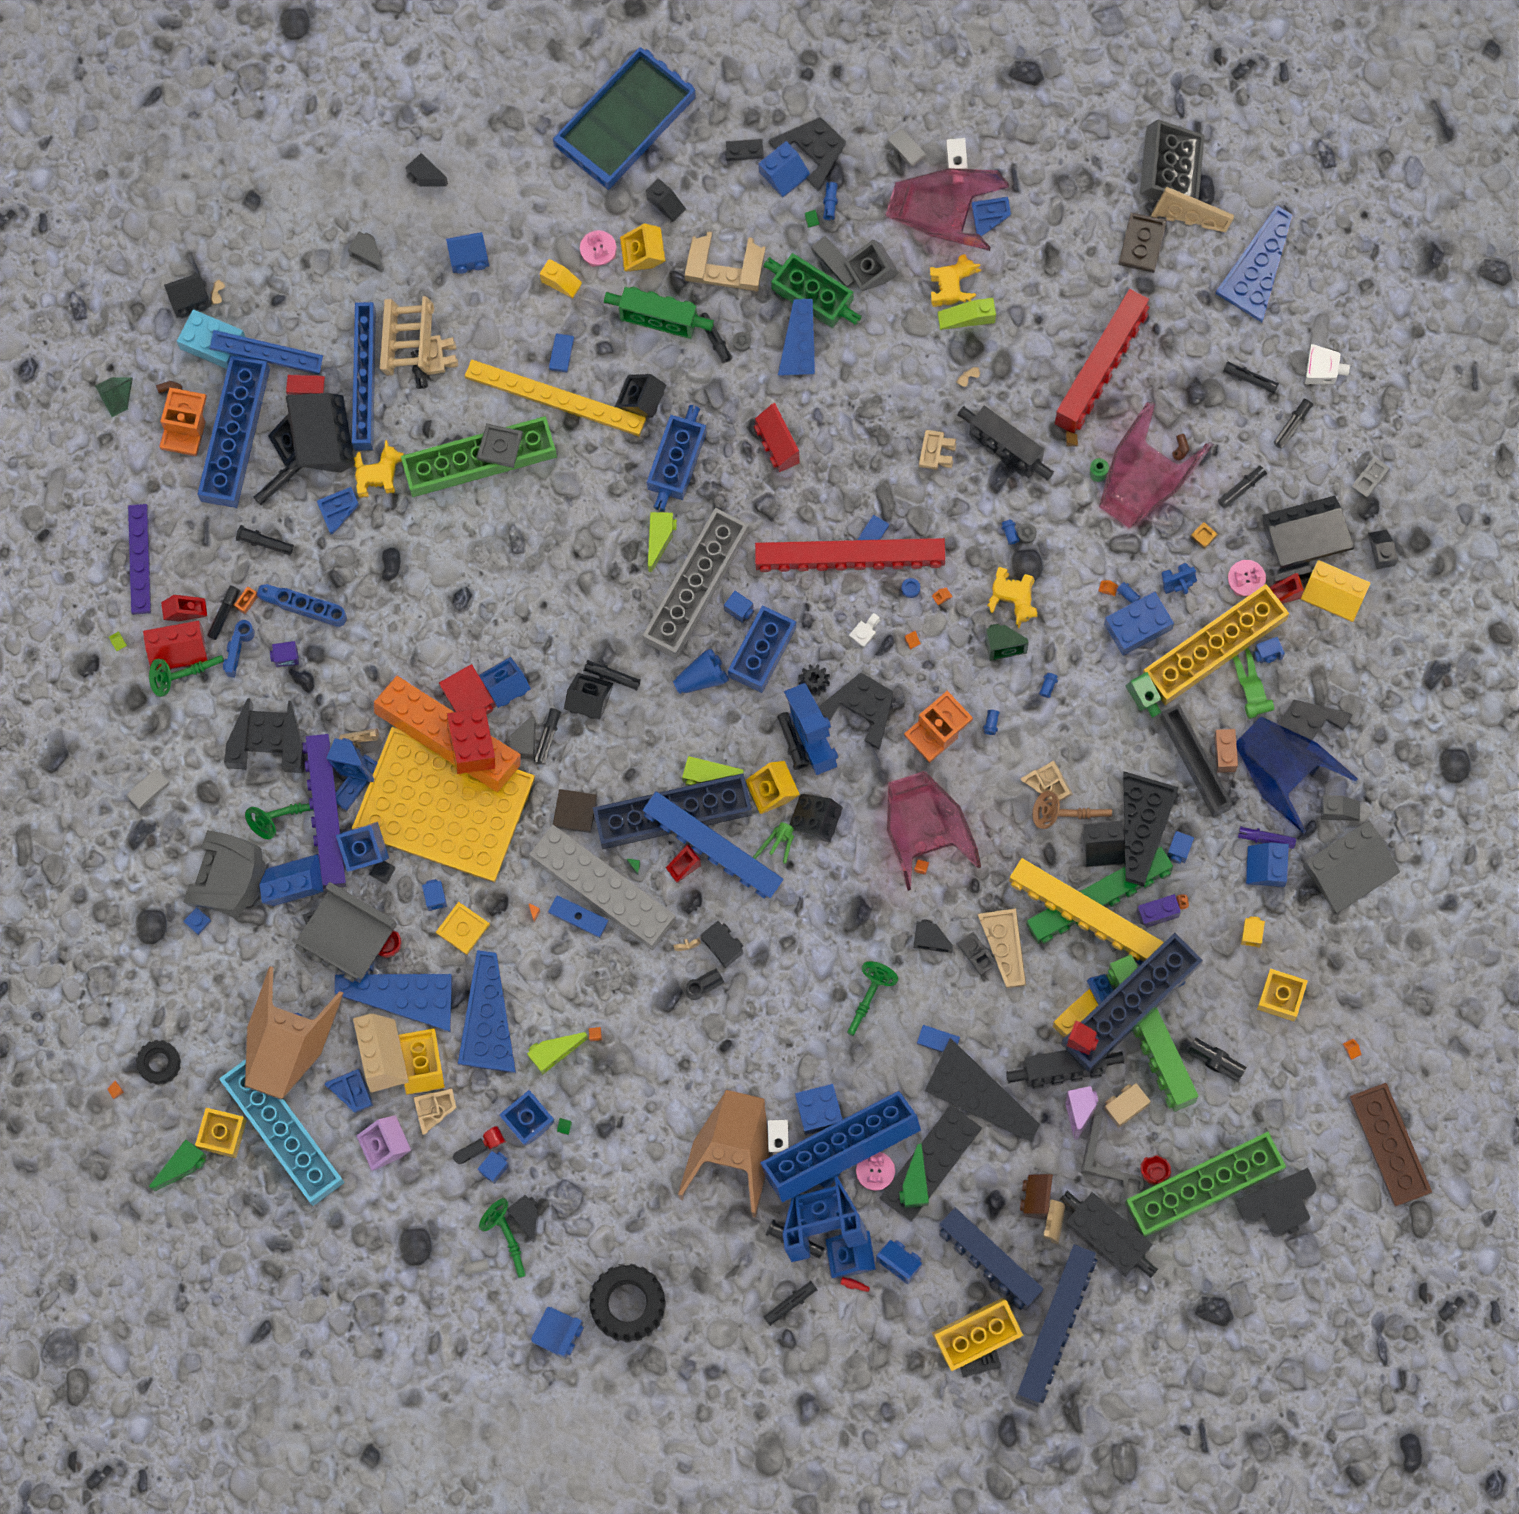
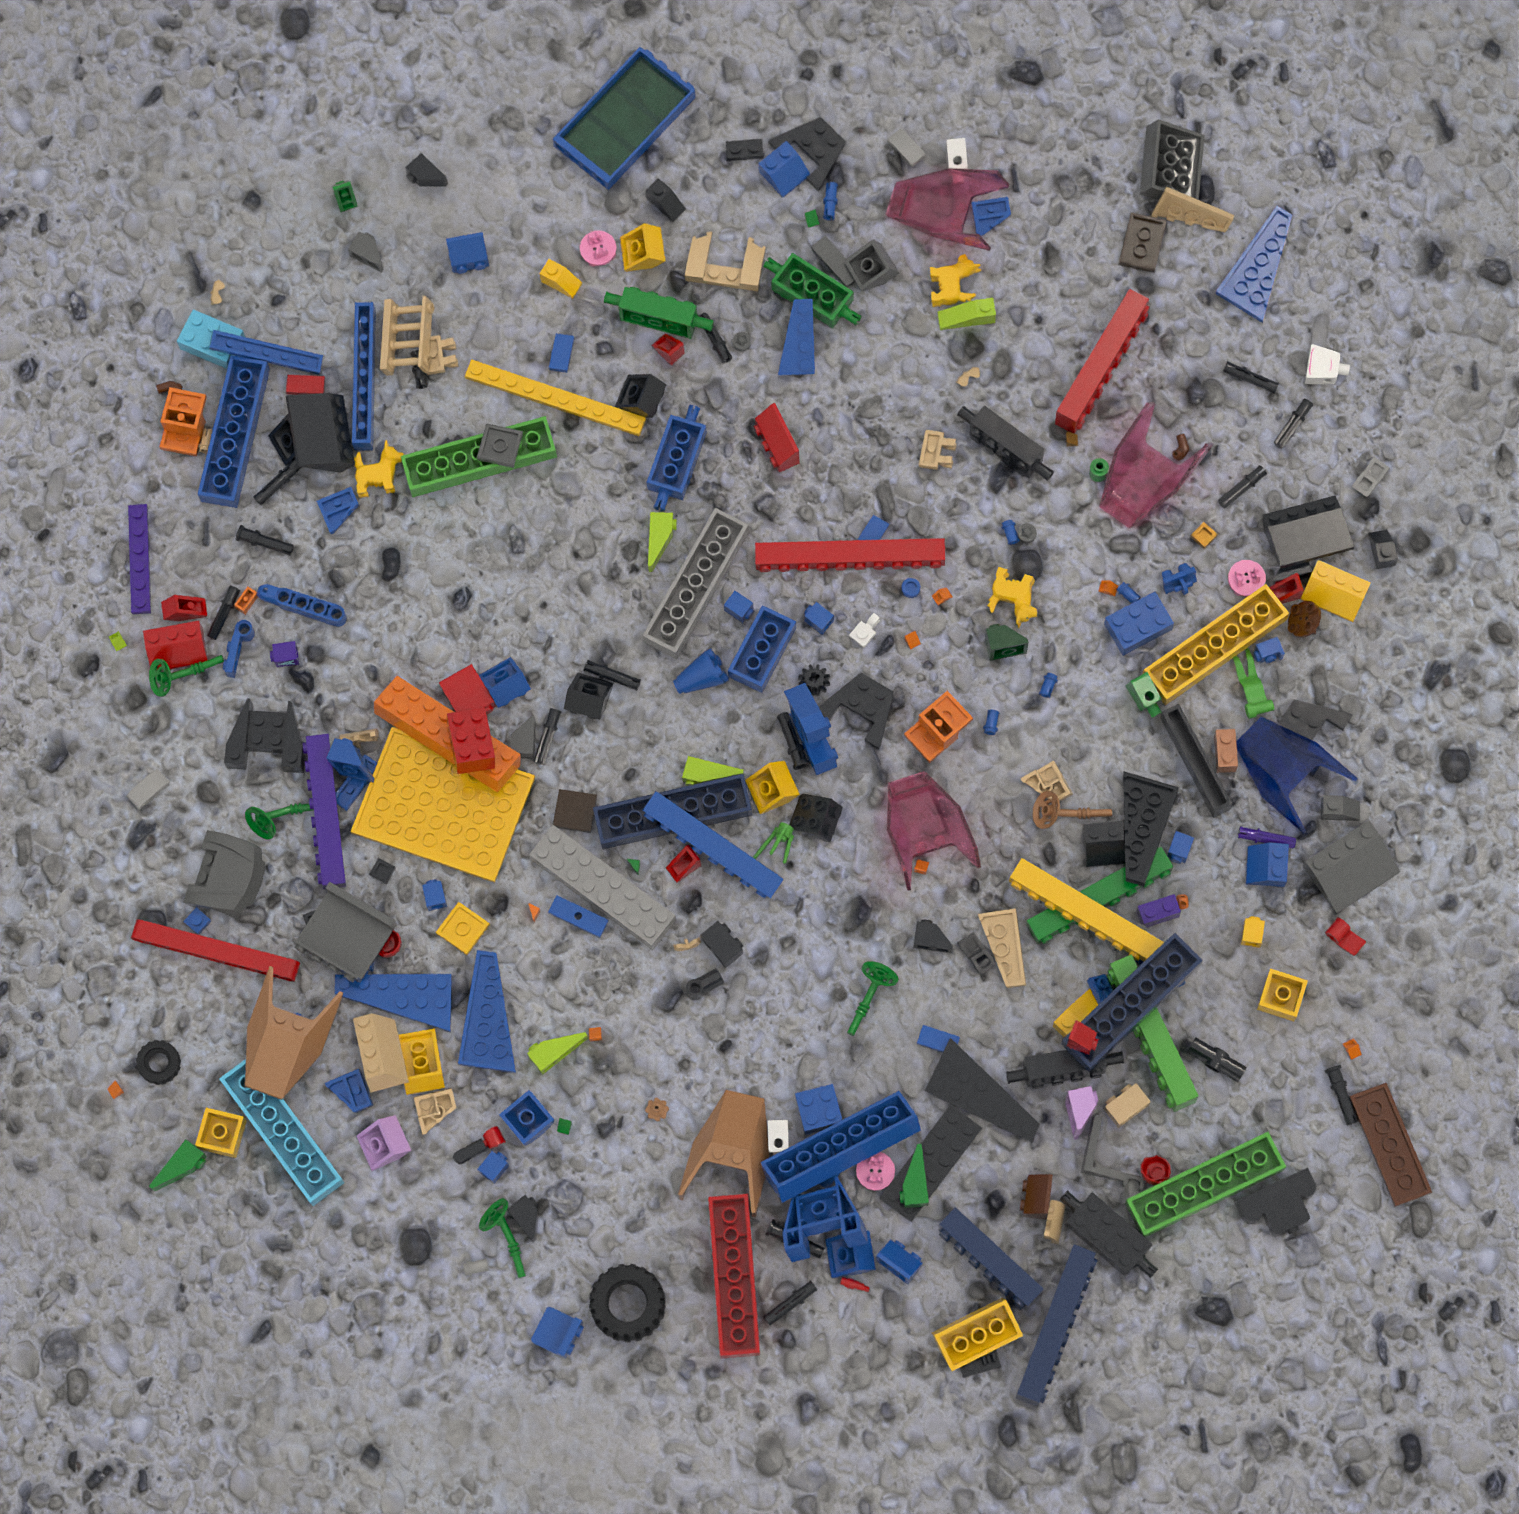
(115, 394): clear green slope -> none
(187, 295): black slope -> none
(204, 445): none -> tan pin
(214, 950): none -> red beam
(291, 881): blue slope -> none
(344, 195): none -> green slope
(362, 846): blue brick -> none
(657, 1109): none -> medium nougat plant
(669, 348): none -> red slope
(734, 1276): none -> red brick
(818, 617): none -> blue brick
(1310, 616): none -> reddish brown plate
(1339, 1085): none -> black pin
(1342, 935): none -> red panel

